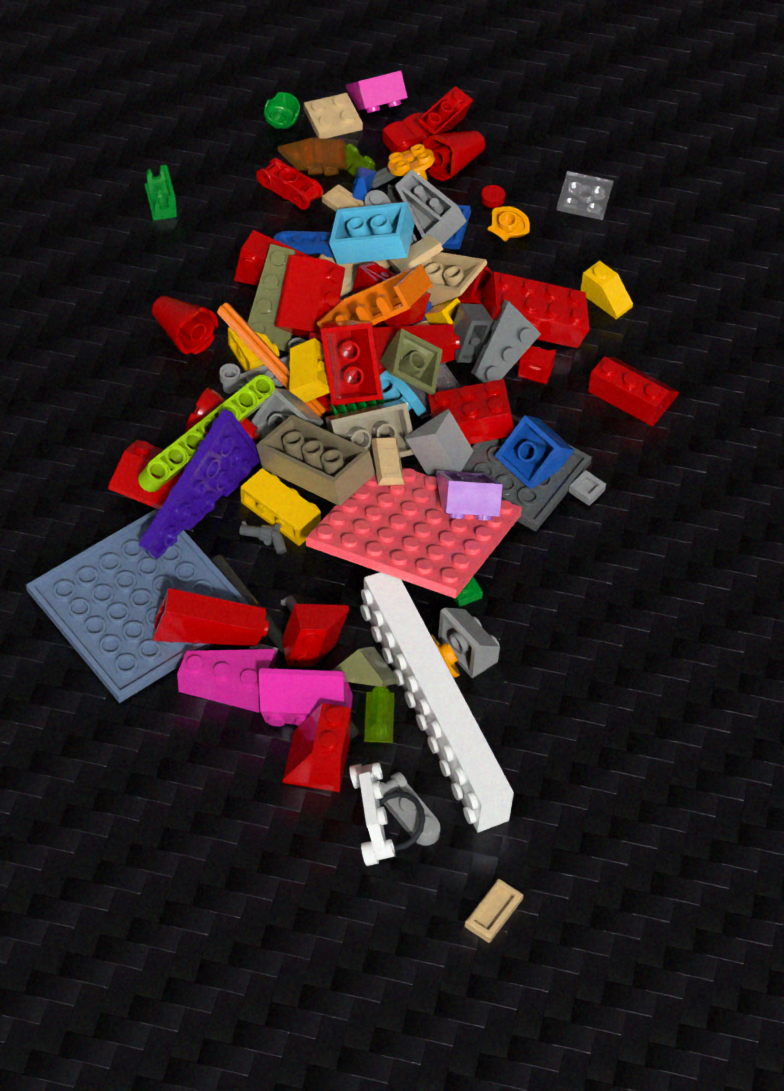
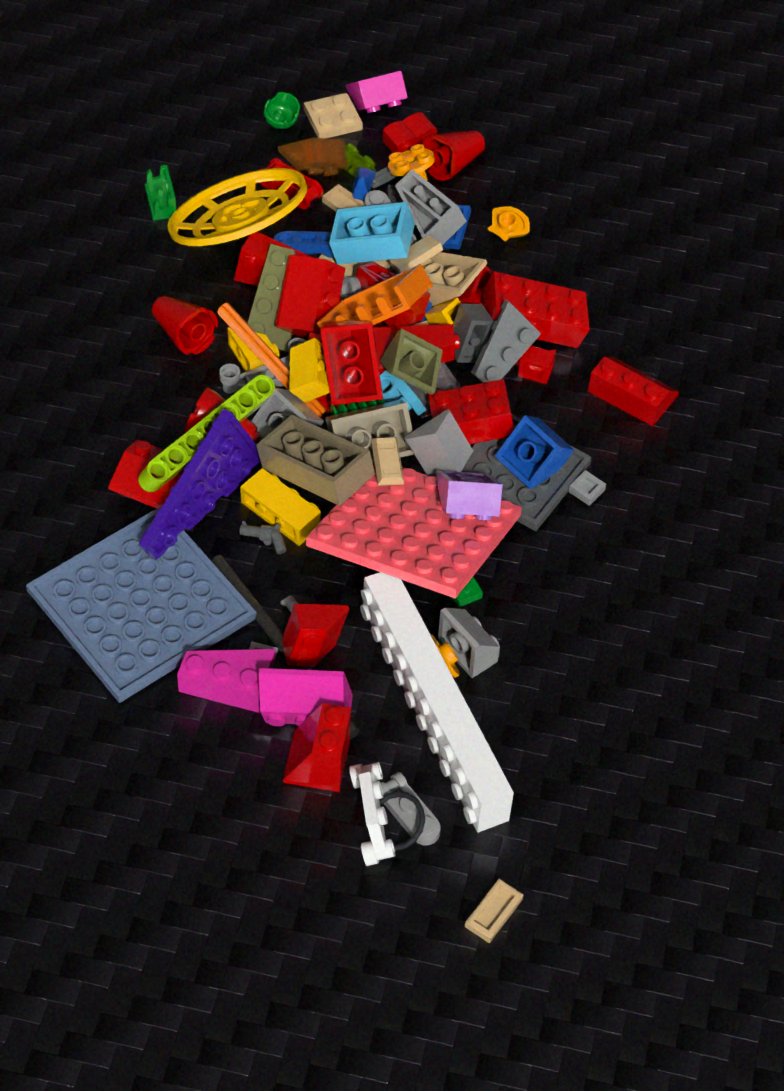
(208, 620): red slope -> none
(240, 214): none -> yellow dish
(350, 286): none -> light grey tile
(367, 668): olive slope -> none
(379, 715): clear neon green hinge -> none
(446, 112): red slope -> none
(493, 196): red tile -> none
(585, 195): clear plate -> none
(606, 290): yellow slope -> none

